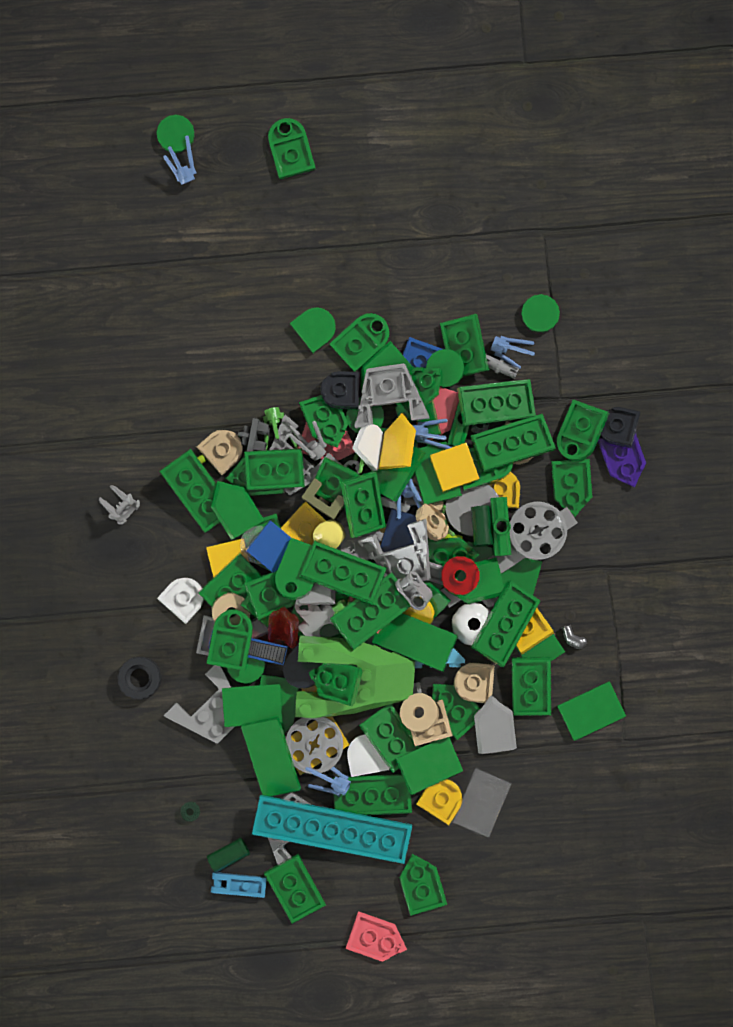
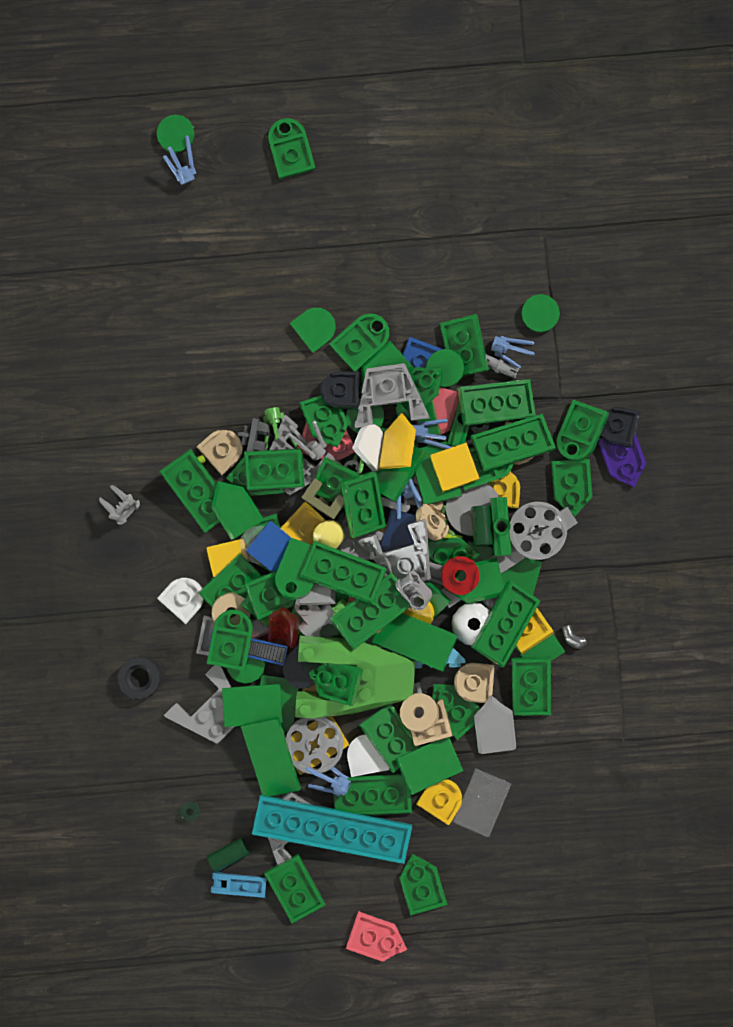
(591, 710): green tile -> none

